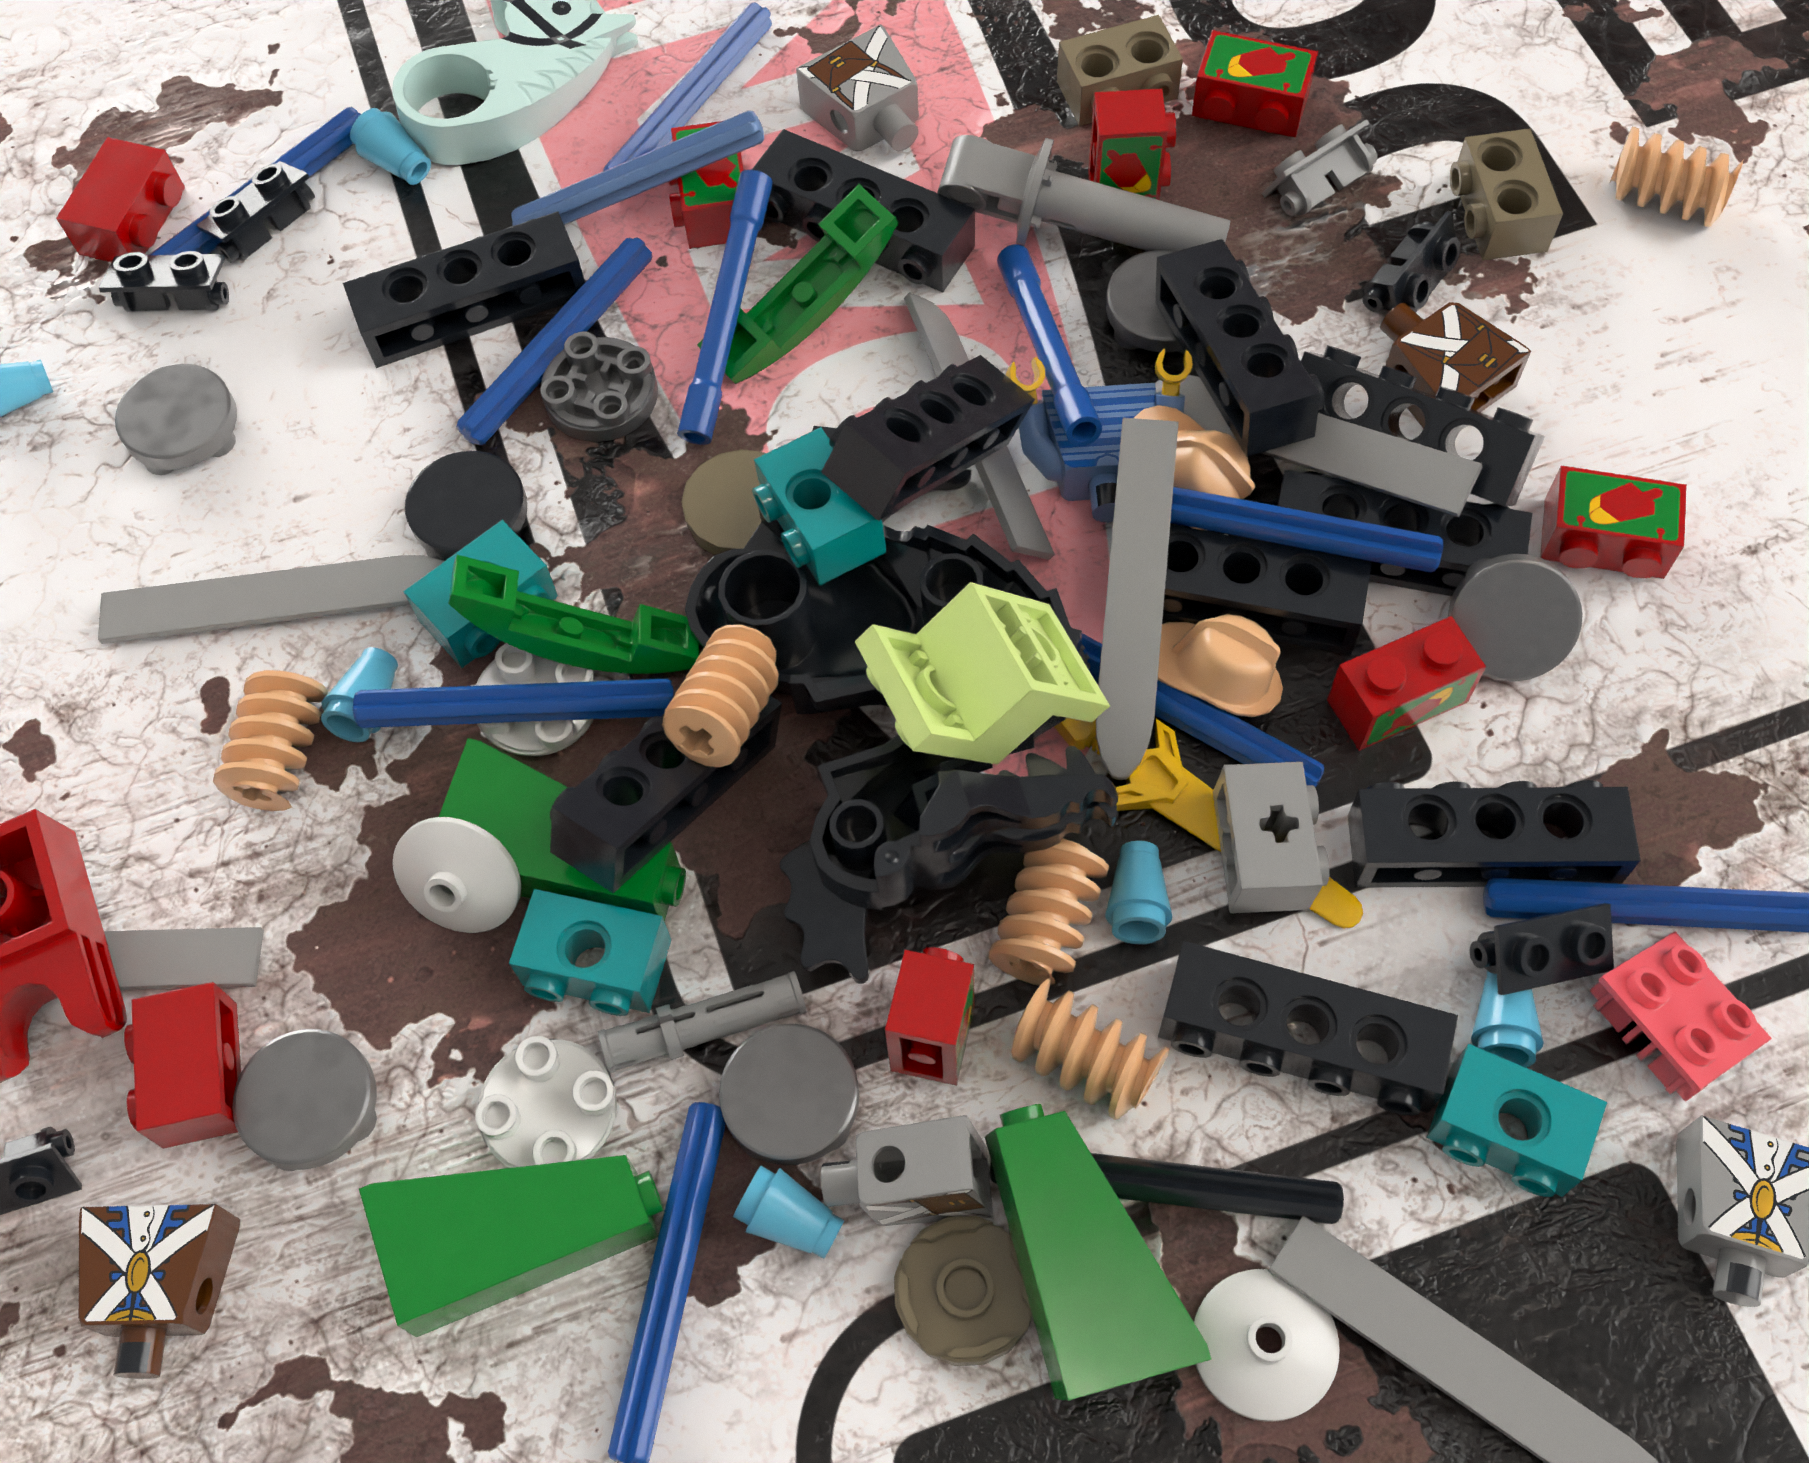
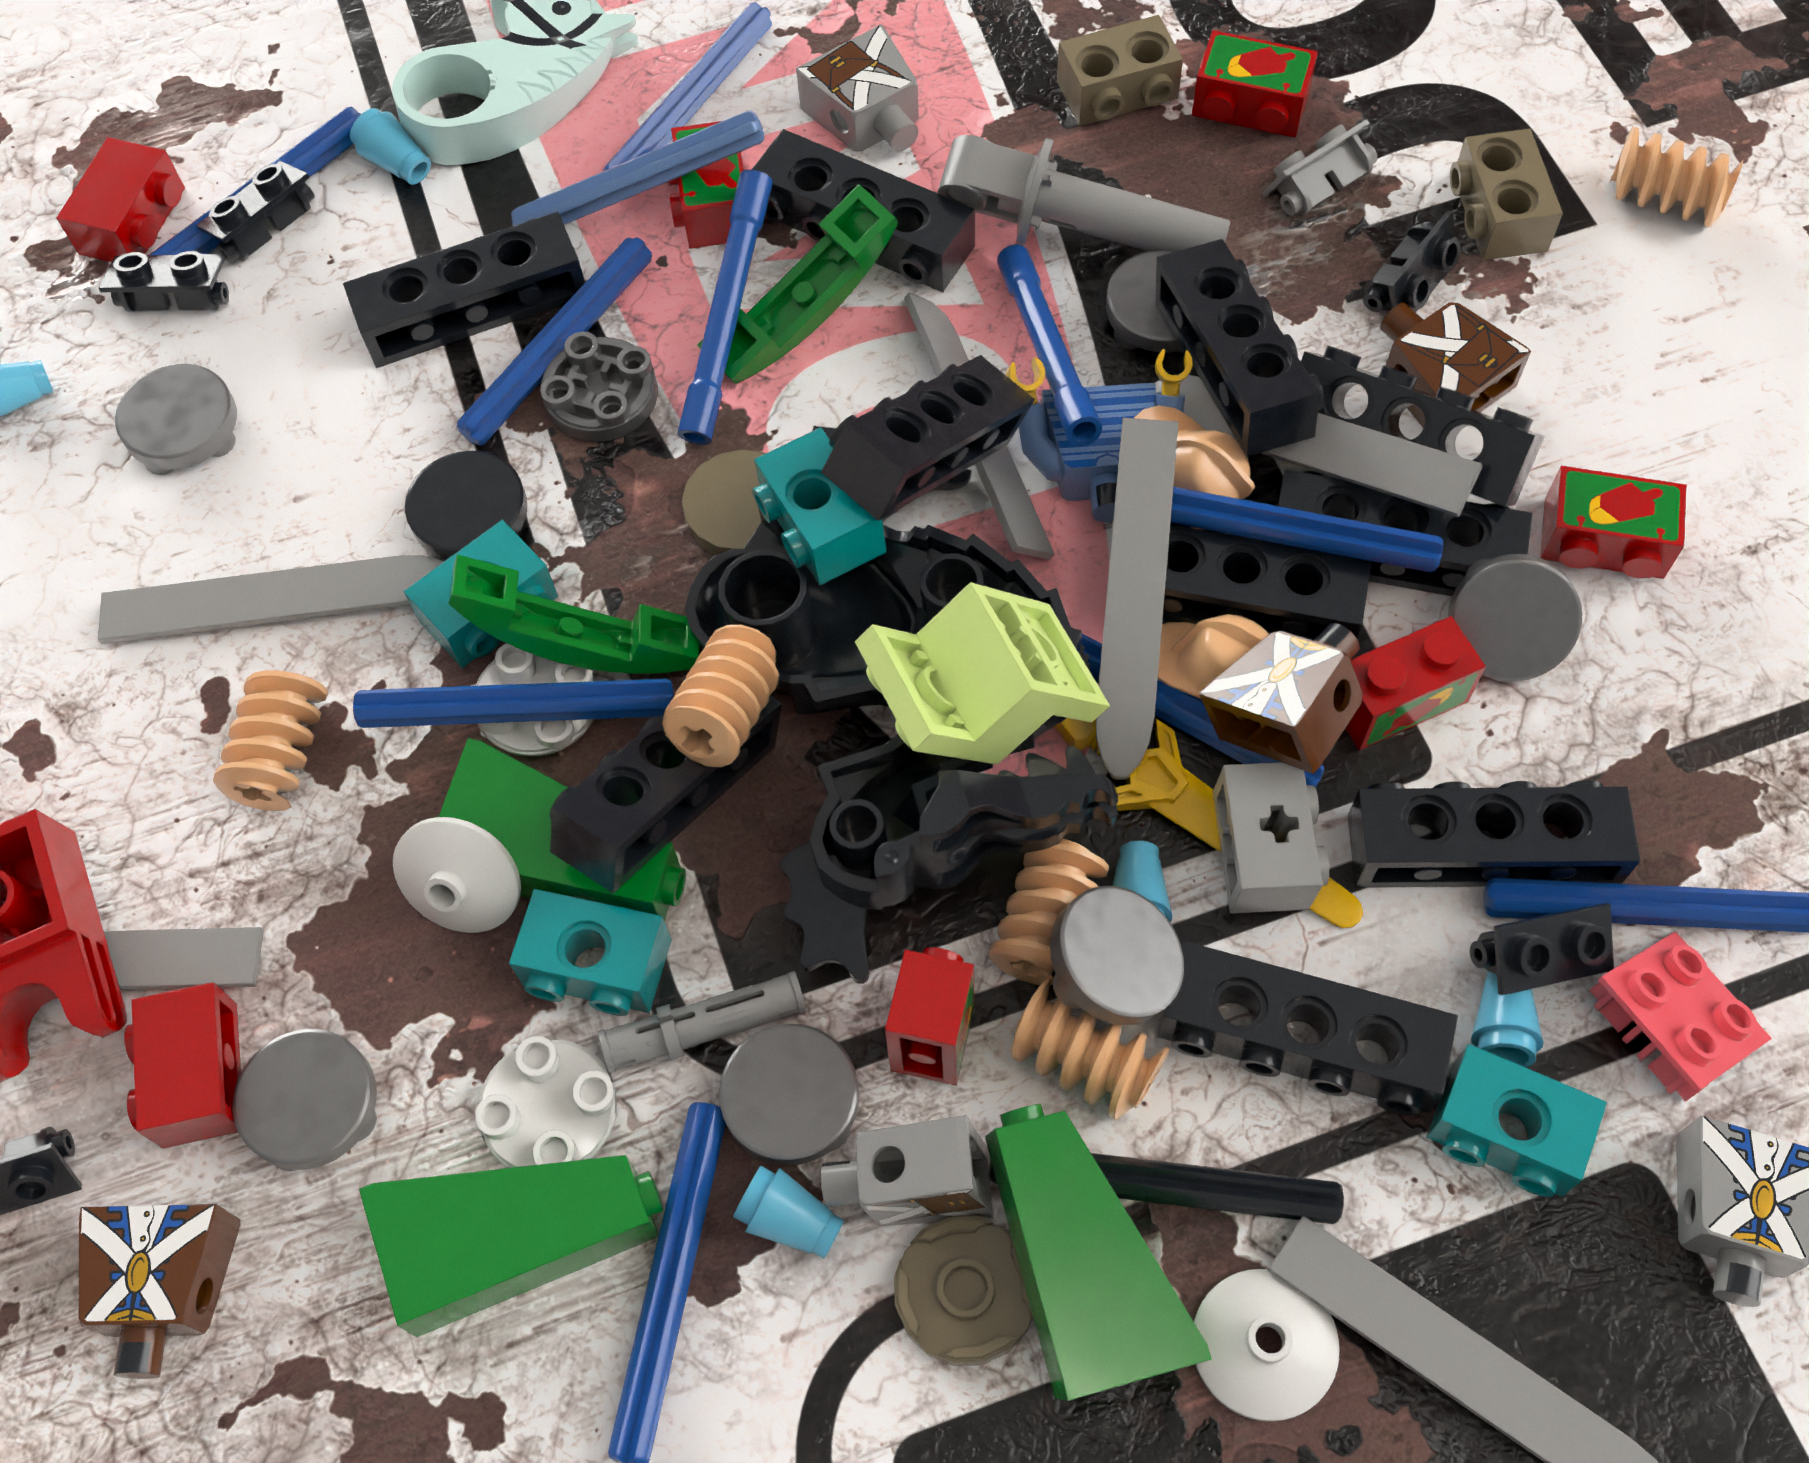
(370, 671): medium azure cone -> none
(1115, 956): none -> tile
(1131, 141): red brick -> none
(1288, 696): none -> reddish brown torso

